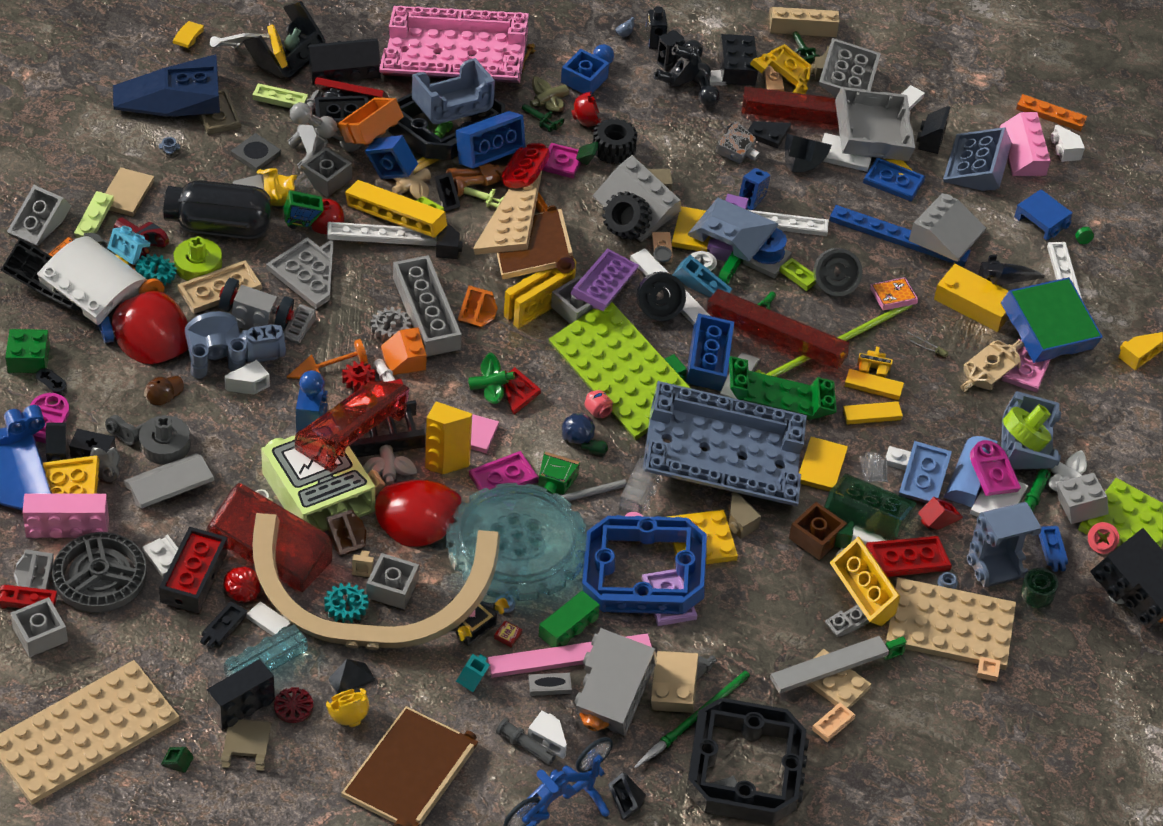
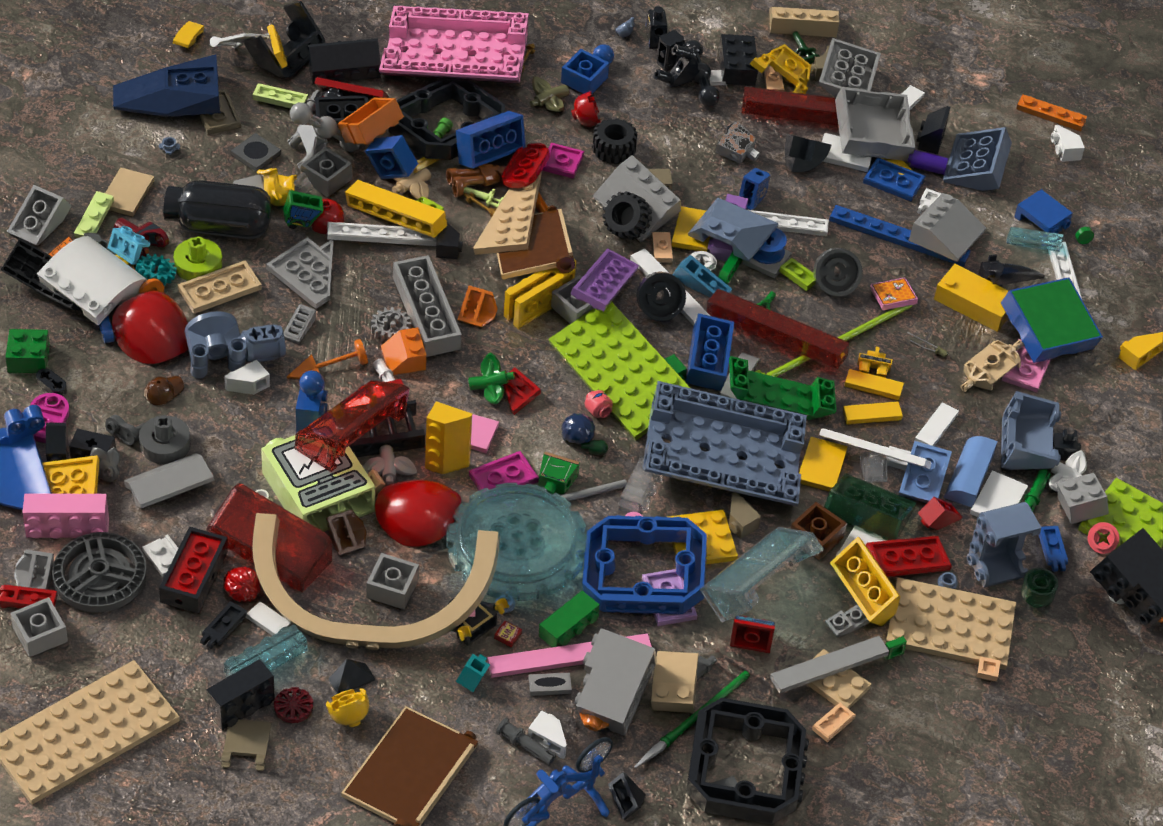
(178, 759): dark green slope -> none
(253, 306): light grey brick -> none
(292, 40): sand green cylinder -> none
(356, 601): teal gear -> none
(357, 375): red gear -> none
(362, 564): tan tile -> none
(447, 191): black slope -> none
(455, 97): sand blue windscreen -> none
(471, 197): none -> pearl gold piece
(544, 118): dark green piece -> none
(587, 152): dark green slope -> none
(662, 254): dark grey piece -> none
(734, 588): none -> windscreen
(752, 634): none -> red slope
(770, 132): black wing -> none
(845, 535): dark green slope -> none
(875, 448): none -> white tile
(927, 199): none -> white plate
(928, 162): none -> dark purple brick
(937, 425): none -> white tile
(993, 469): dark pink tile -> none
(1028, 148): bright pink slope -> none
(1029, 427): lime piece -> none
(1035, 239): none -> clear light blue plate
(1066, 444): none -> black brick

